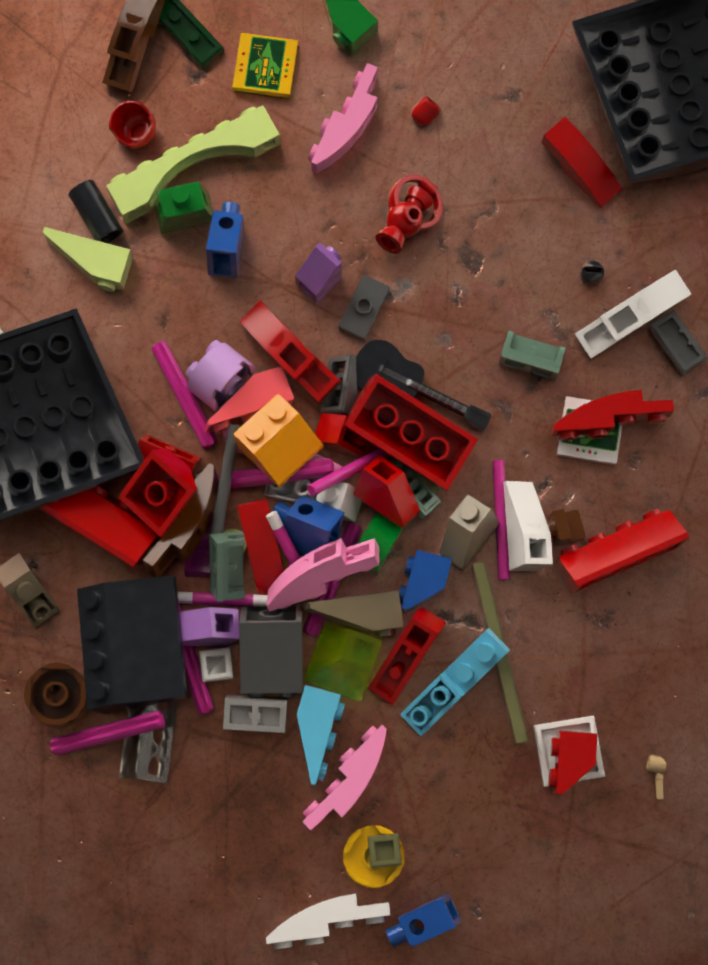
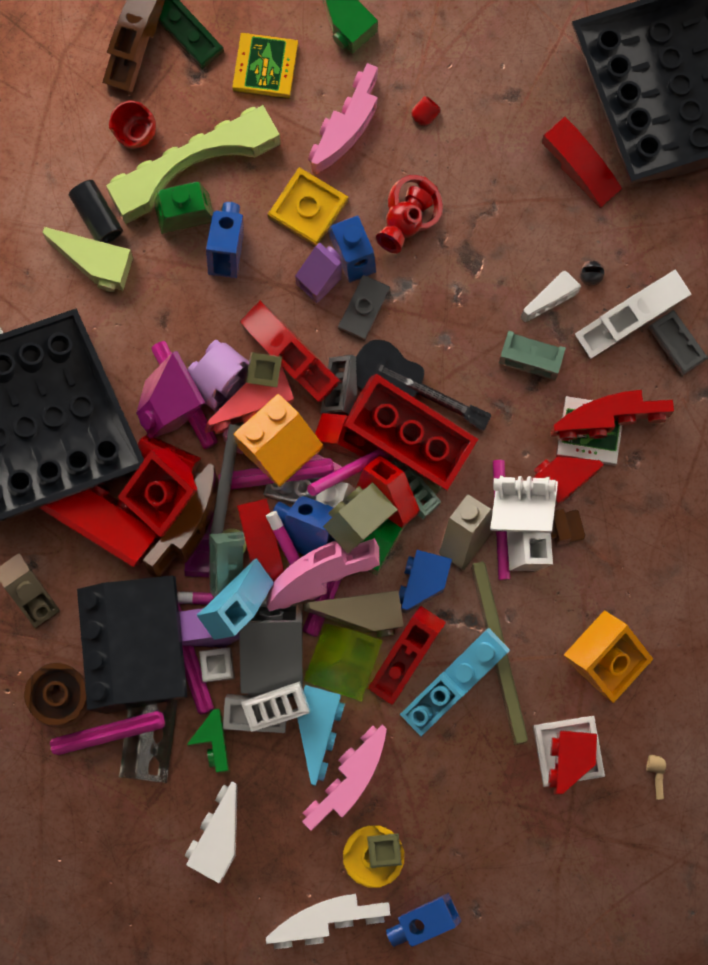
(168, 398): none -> magenta slope
(212, 732): none -> green slope
(218, 843): none -> white slope
(236, 602): none -> medium azure slope
(263, 369): none -> olive plate
(299, 696): none -> white slope
(308, 207): none -> yellow tile
(353, 245): none -> blue torso
(359, 517): none -> olive brick
(524, 504): none -> white hinge
(557, 292): none -> white slope
(569, 473): none -> red slope
(609, 656): none -> light orange slope
(621, 550): red slope -> none

